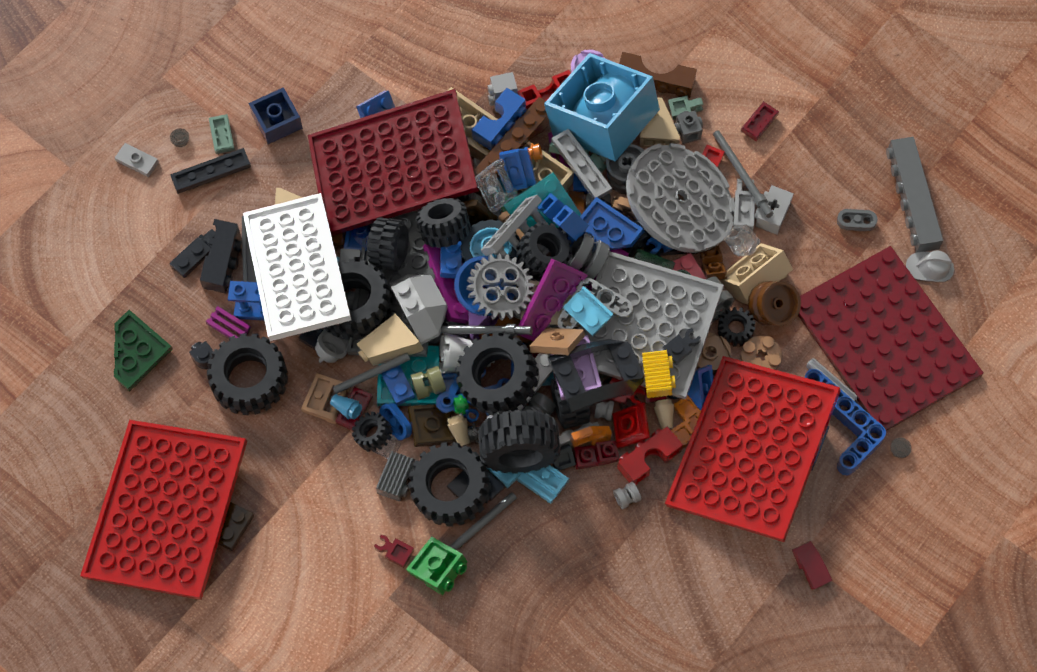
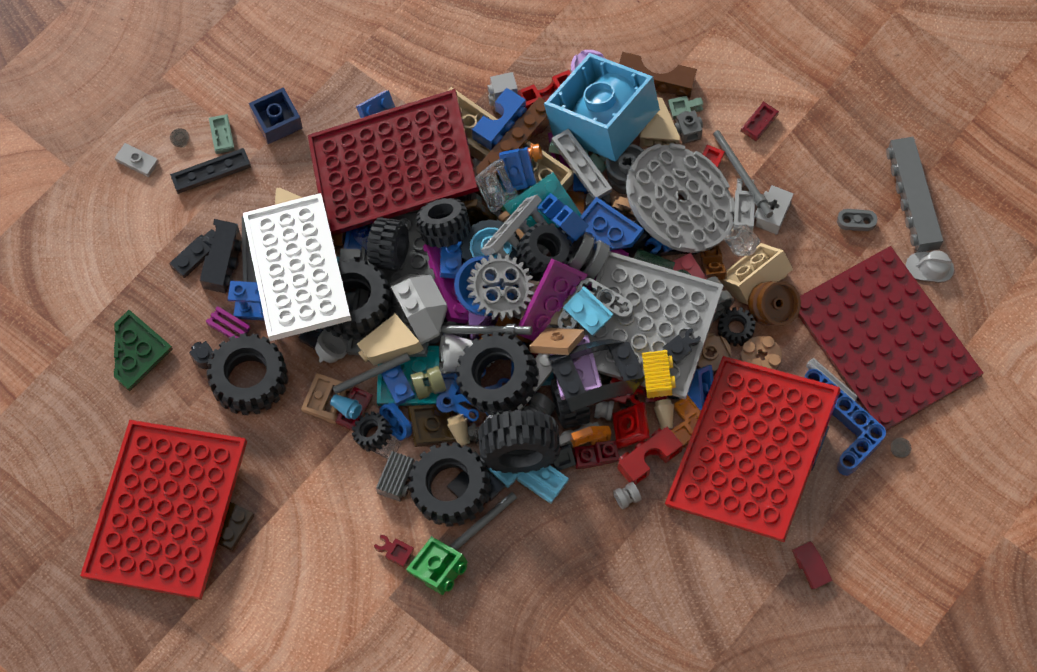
(460, 405): green plate -> none

